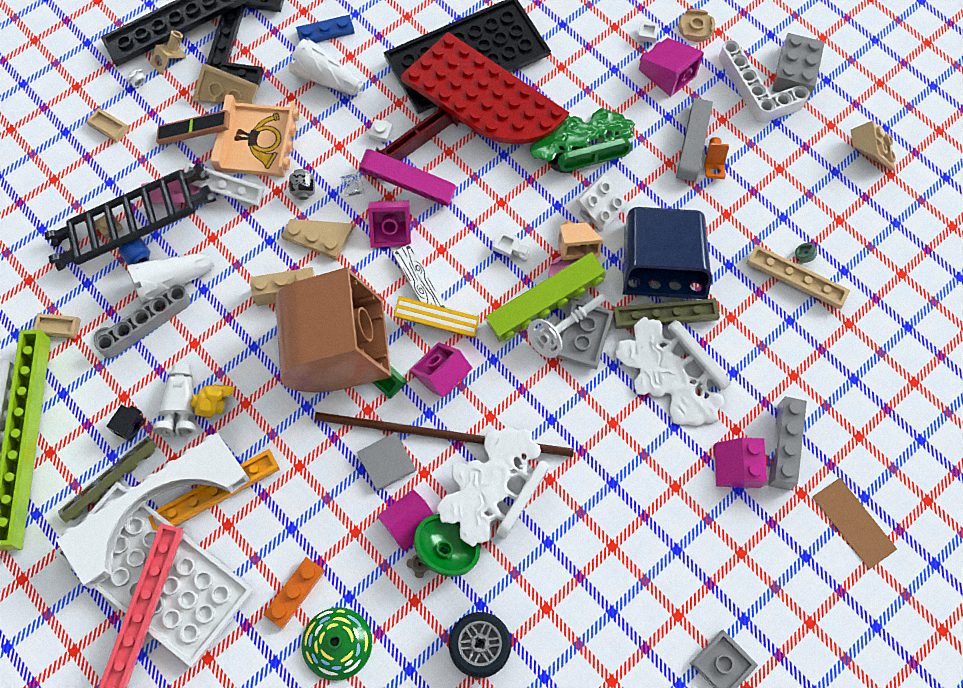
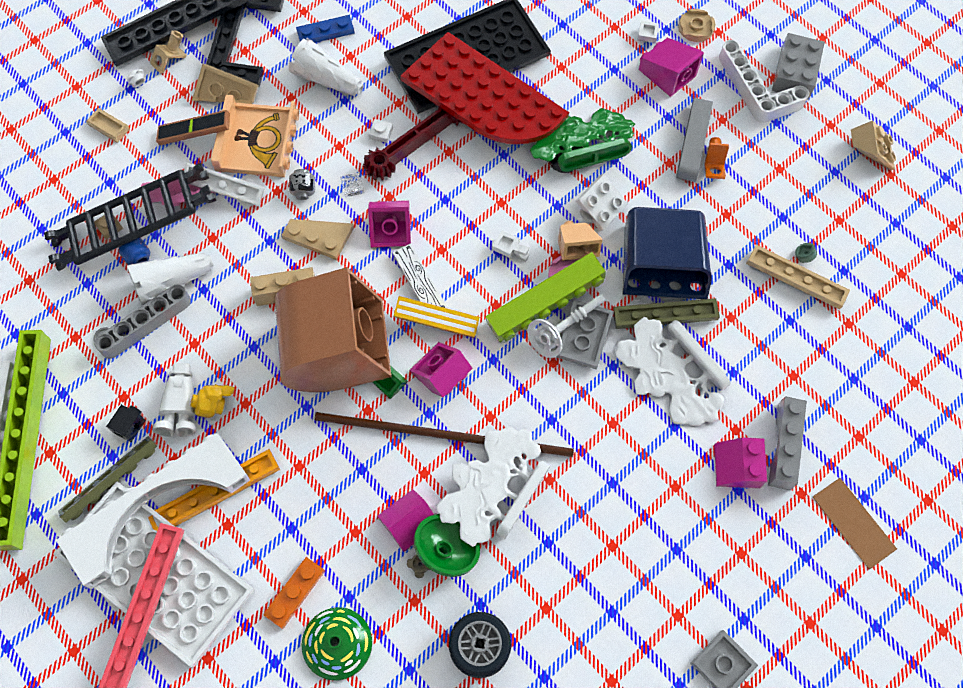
(57, 325): tan tile -> none
(386, 461): light grey tile -> none
(407, 177): dark pink beam -> none

